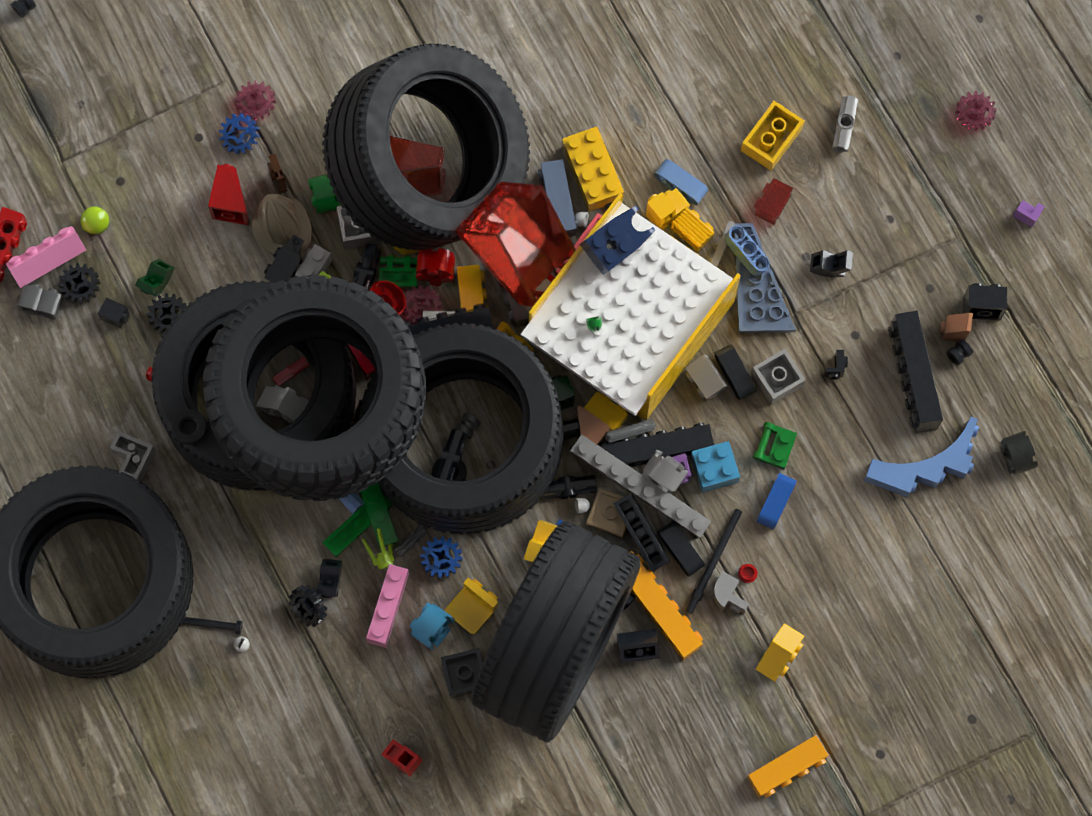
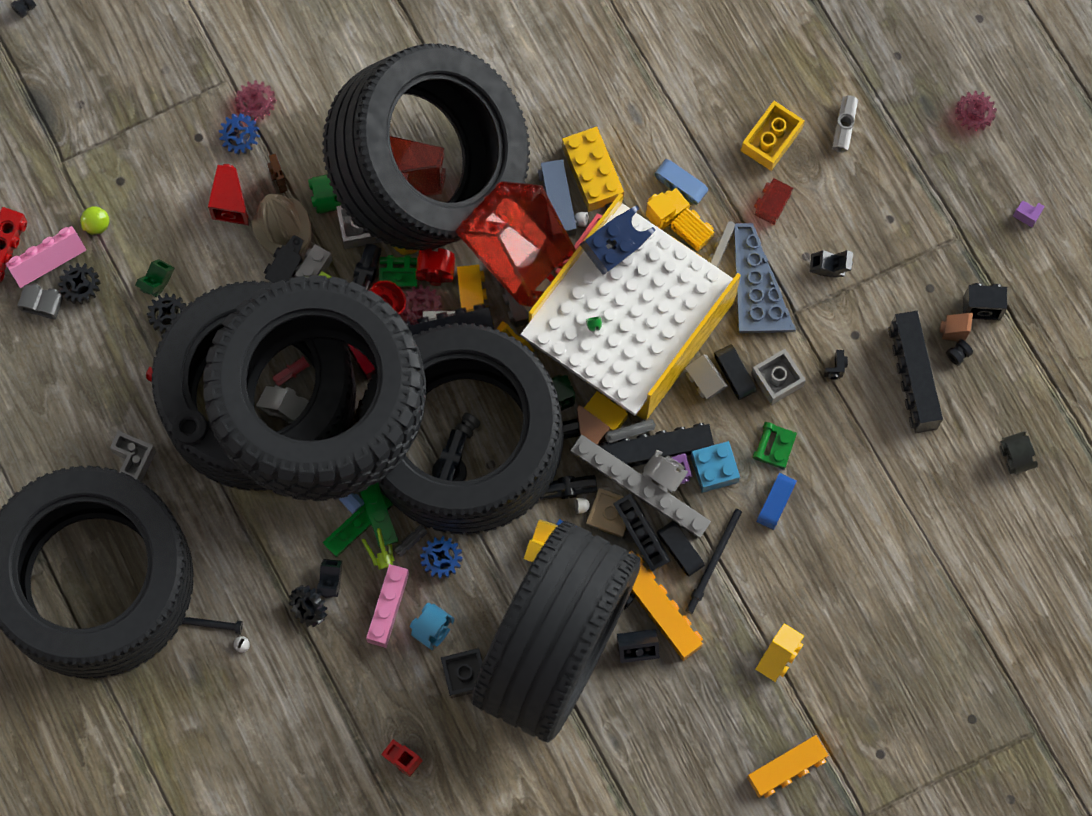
(114, 313): black brick -> none
(472, 606): yellow bracket -> none
(724, 595): light grey brick -> none
(747, 259): medium blue beam -> none
(747, 573): red plate -> none
(903, 477): medium blue arch -> none

